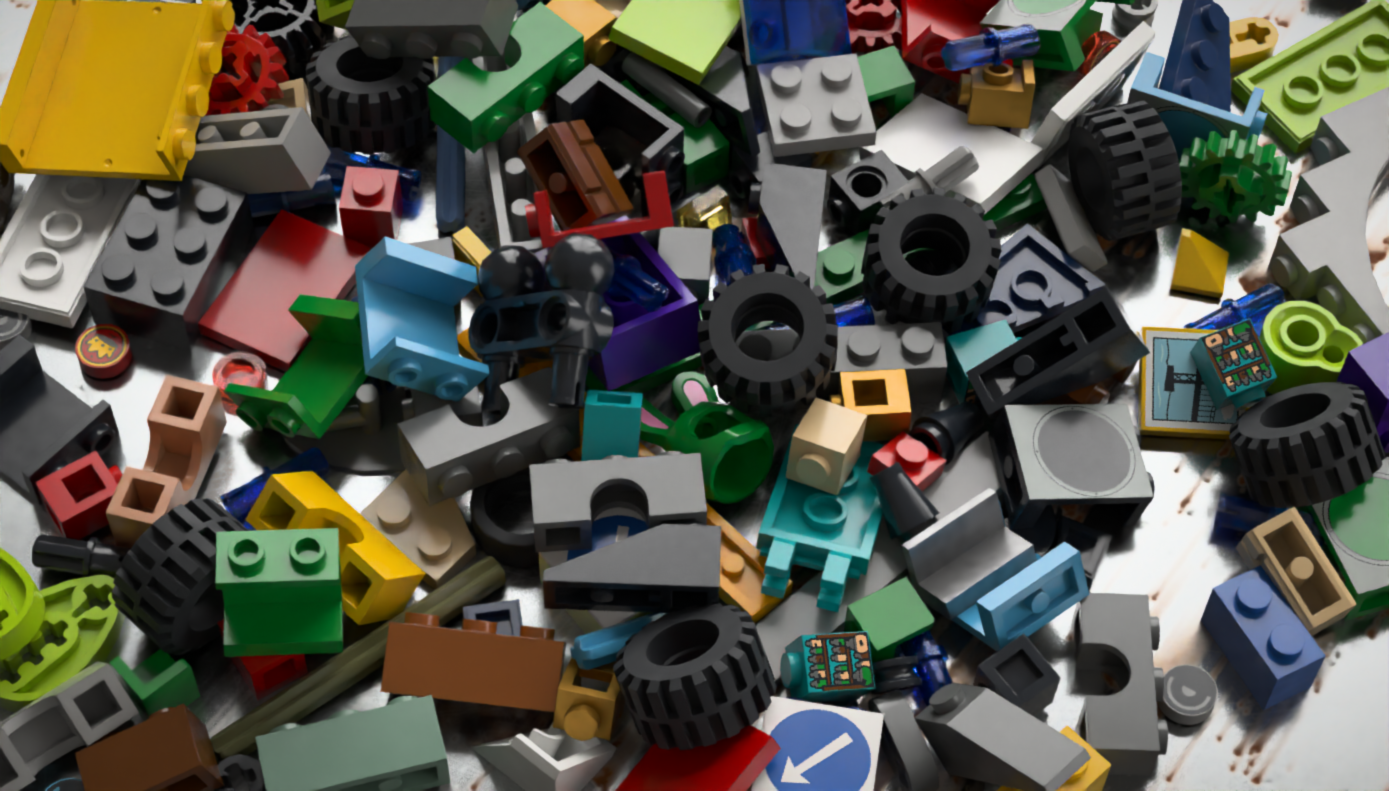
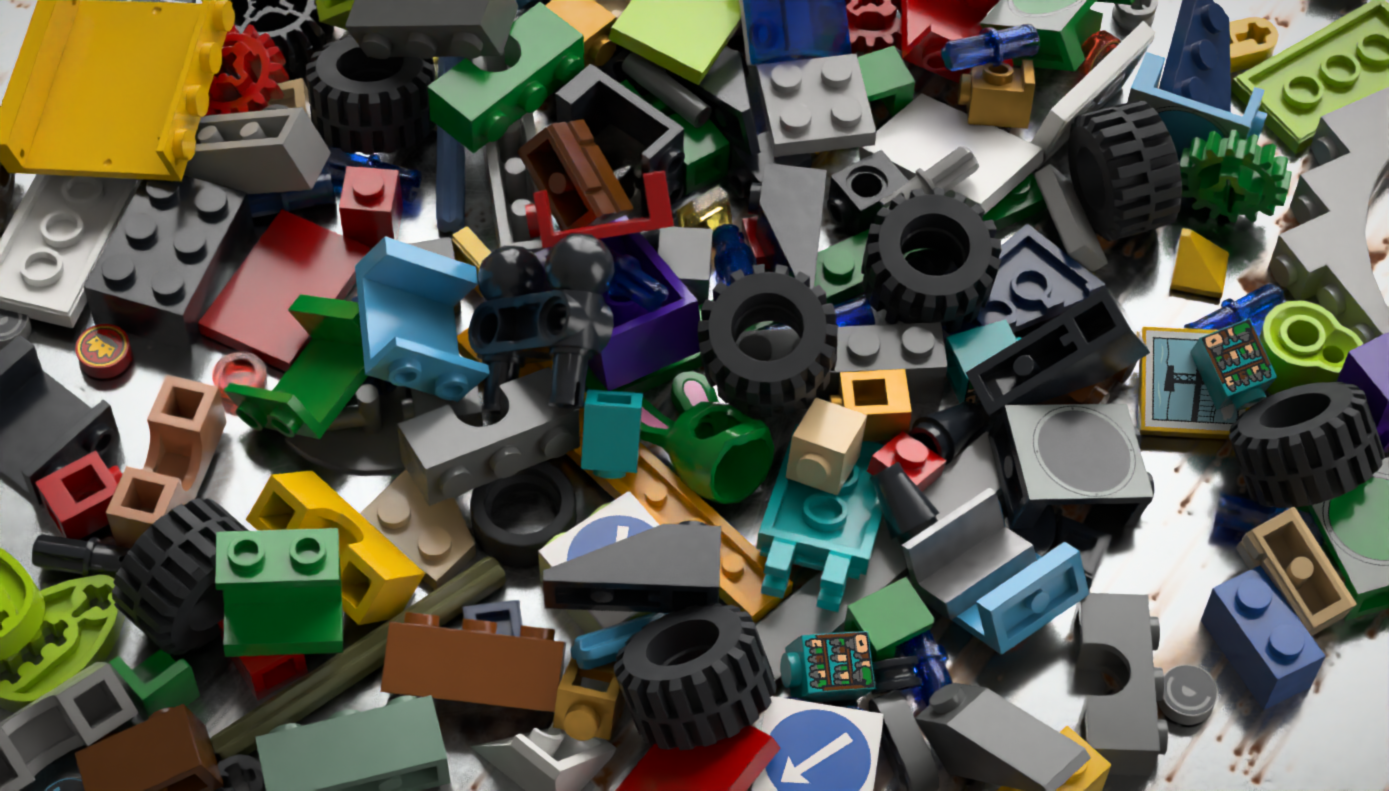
(241, 499): clear blue axle -> none
(573, 494): arch -> none
(1019, 676): black brick -> none

